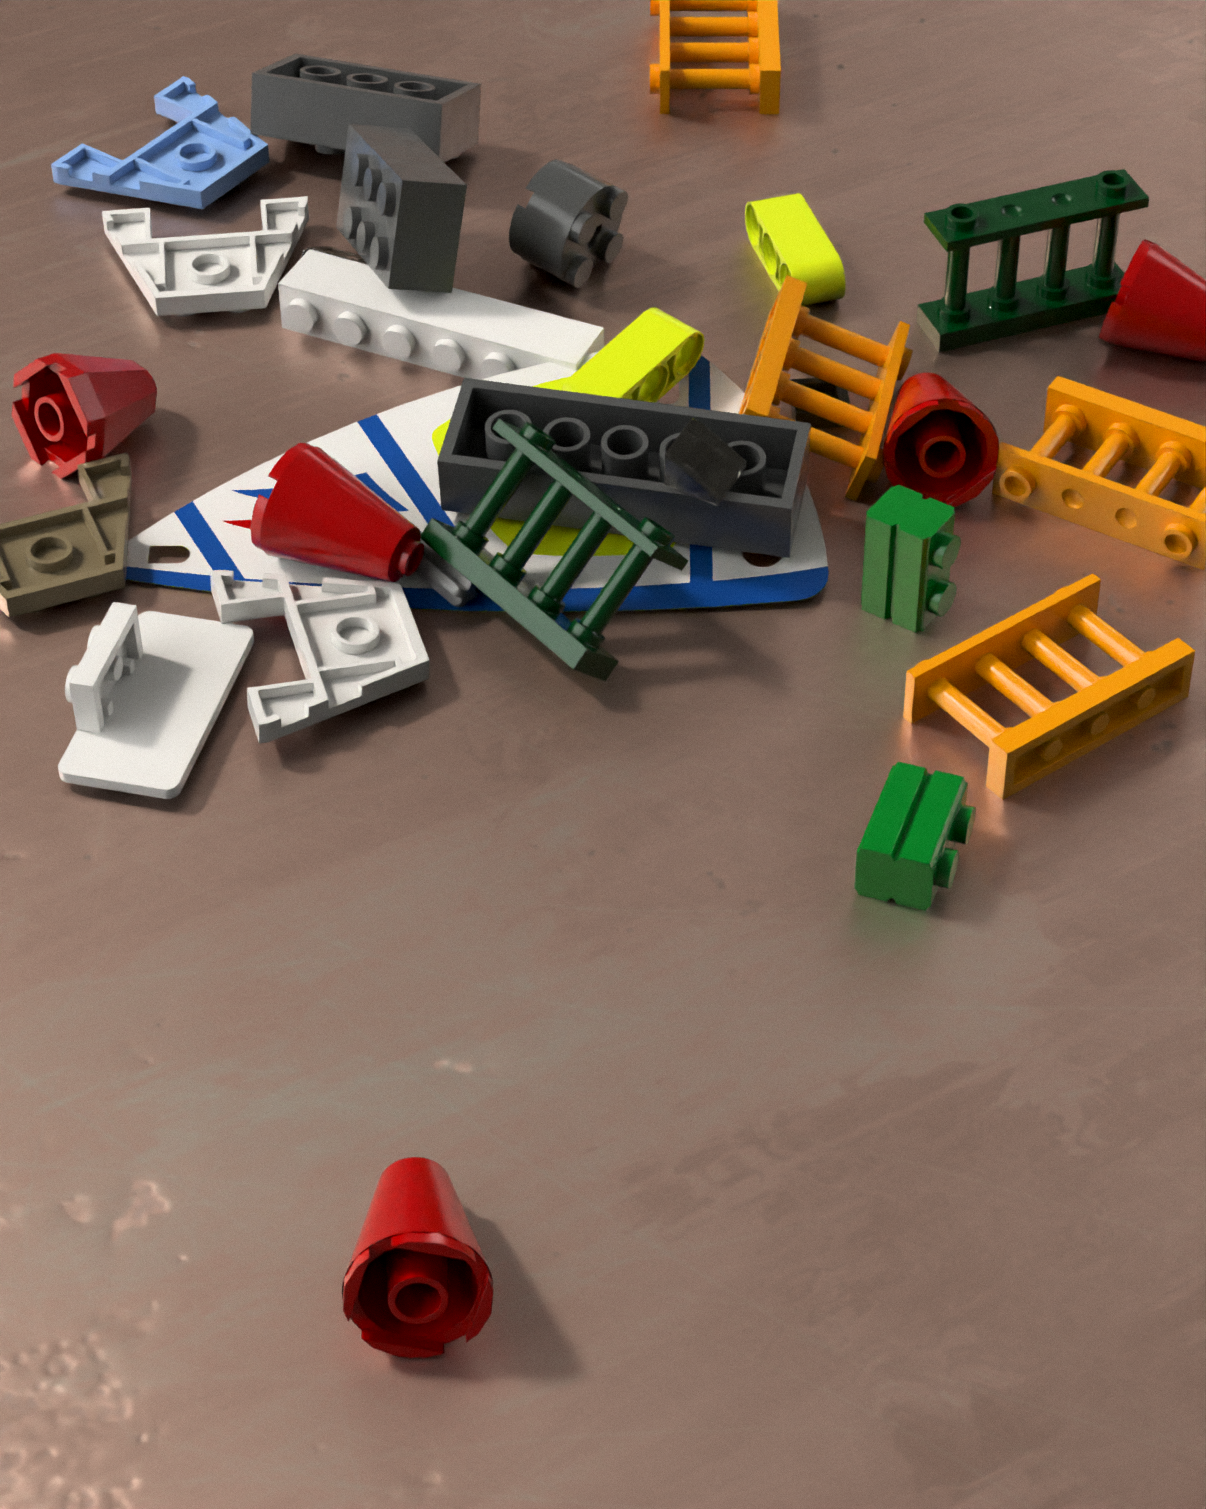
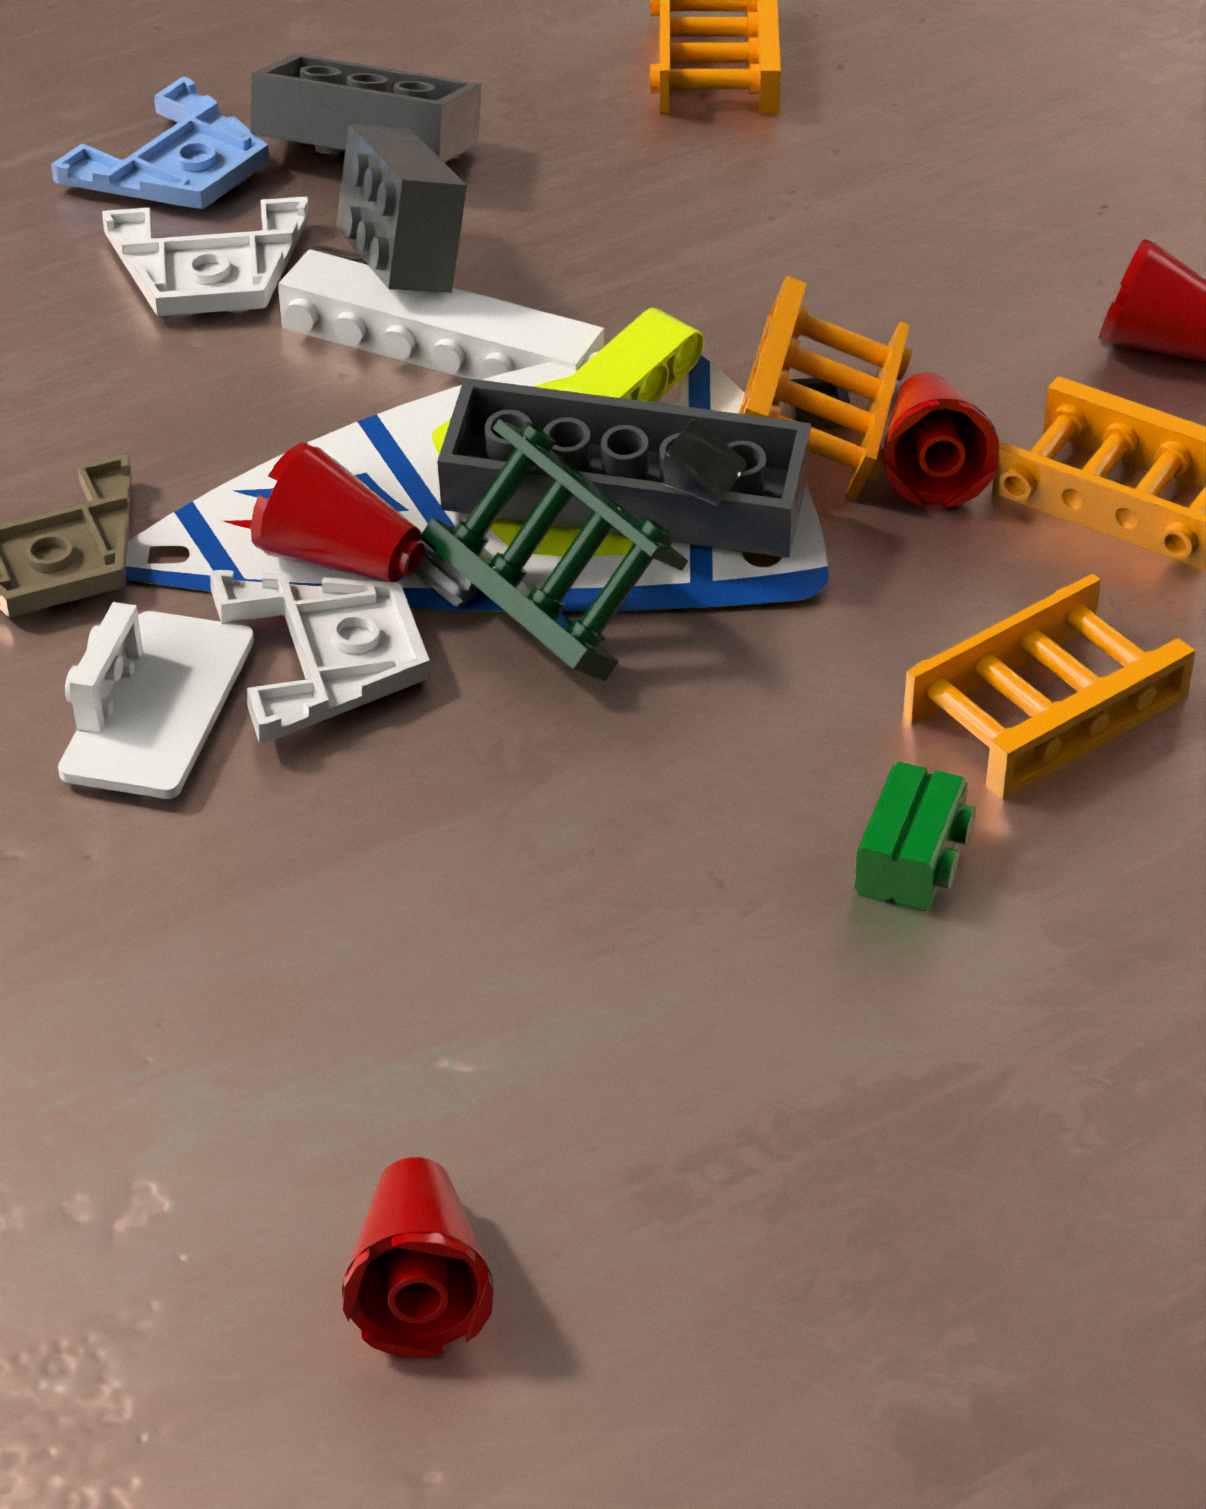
(80, 407): red cone -> none
(568, 222): dark grey brick -> none
(795, 245): neon yellow beam -> none
(909, 559): green brick -> none
(1037, 302): dark green fence -> none

